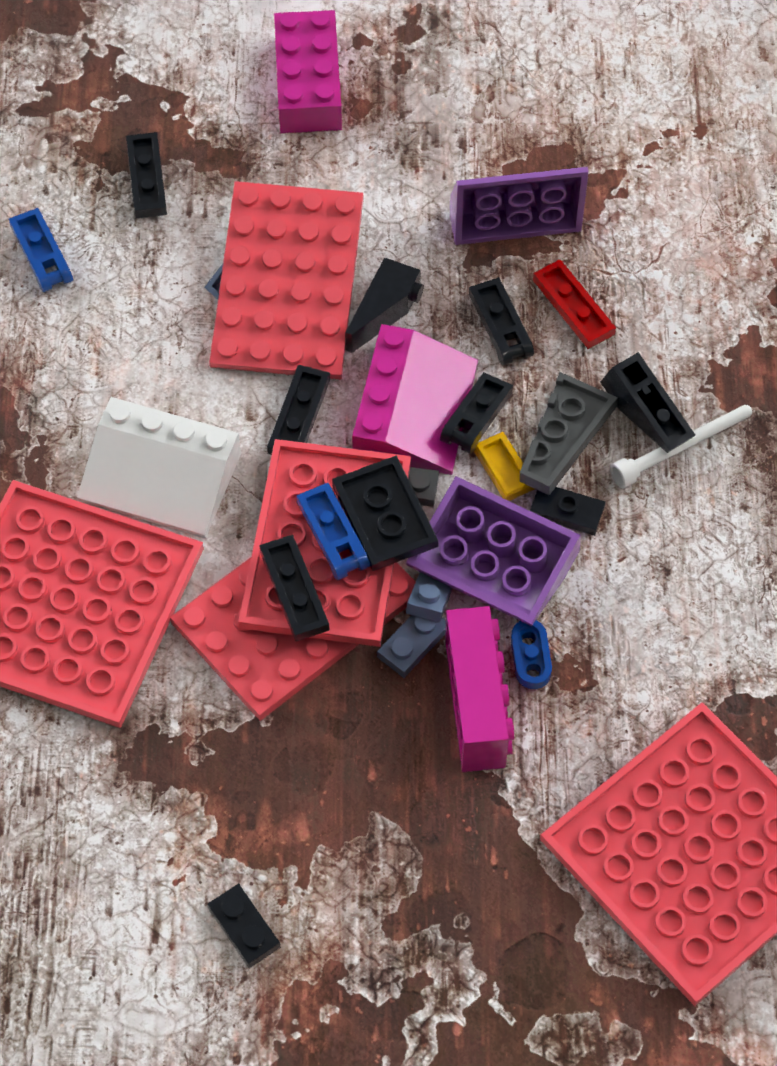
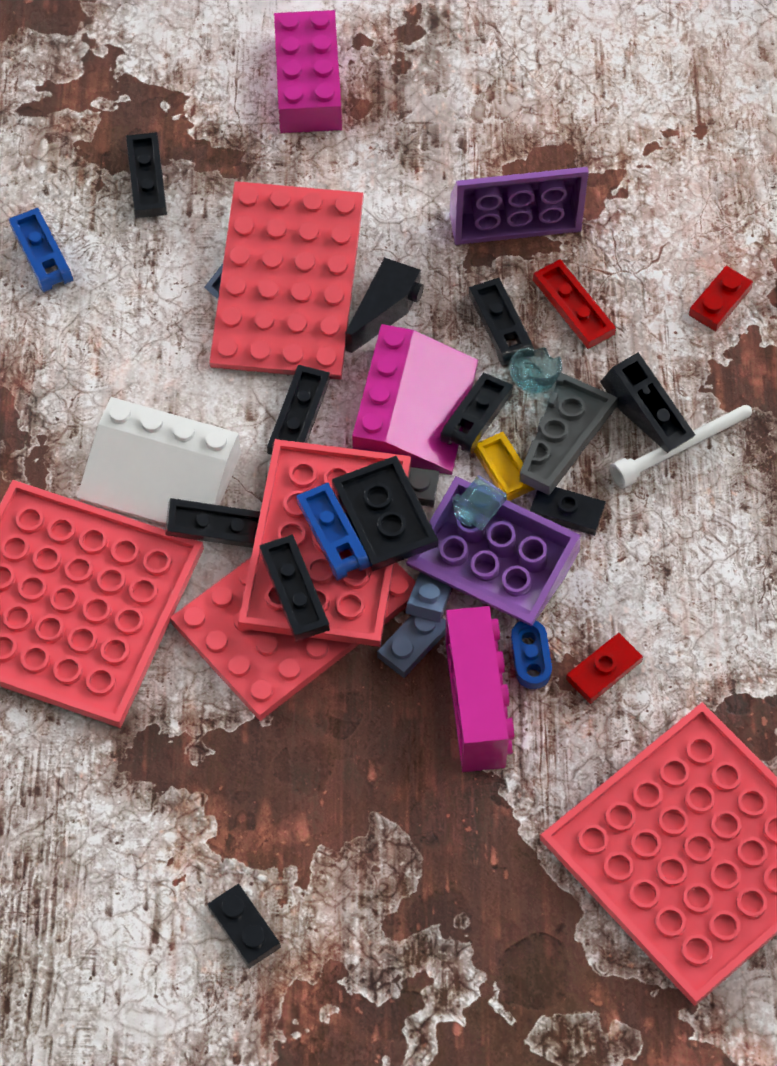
(211, 523): none -> black plate
(478, 503): none -> clear light blue bracket
(534, 369): none -> clear light blue hair
(604, 668): none -> red plate
(720, 298): none -> red plate

